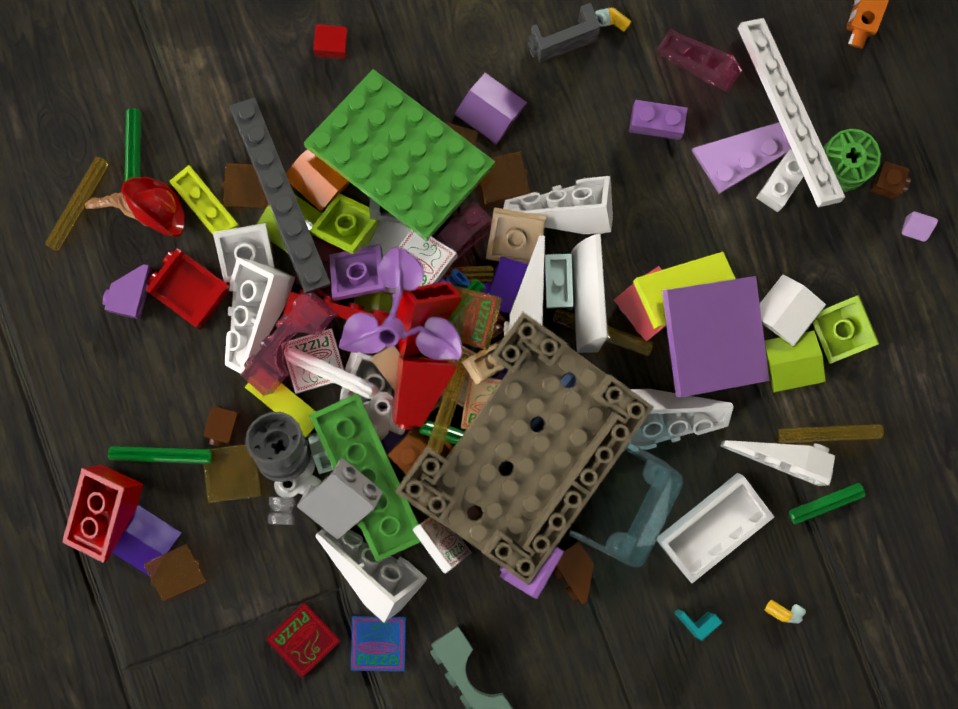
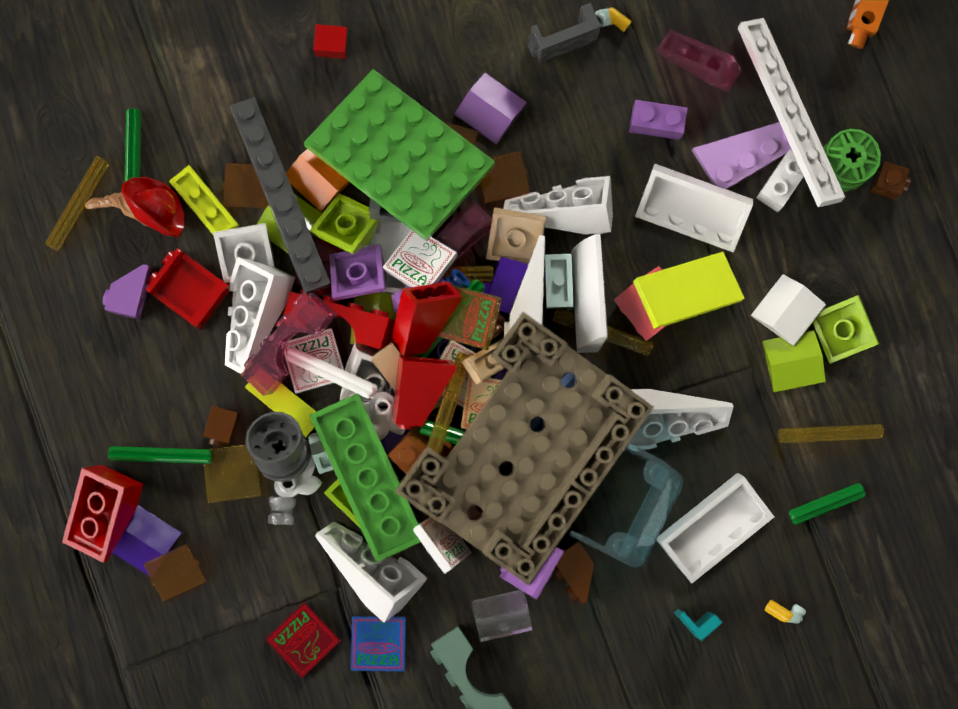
(340, 499): light grey panel -> none
(363, 334): medium lavender plant -> none
(501, 615): none -> clear panel
(694, 208): none -> white slope
(715, 336): medium lavender tile -> none
(801, 461): white wedge -> none
(919, 226): lavender slope -> none

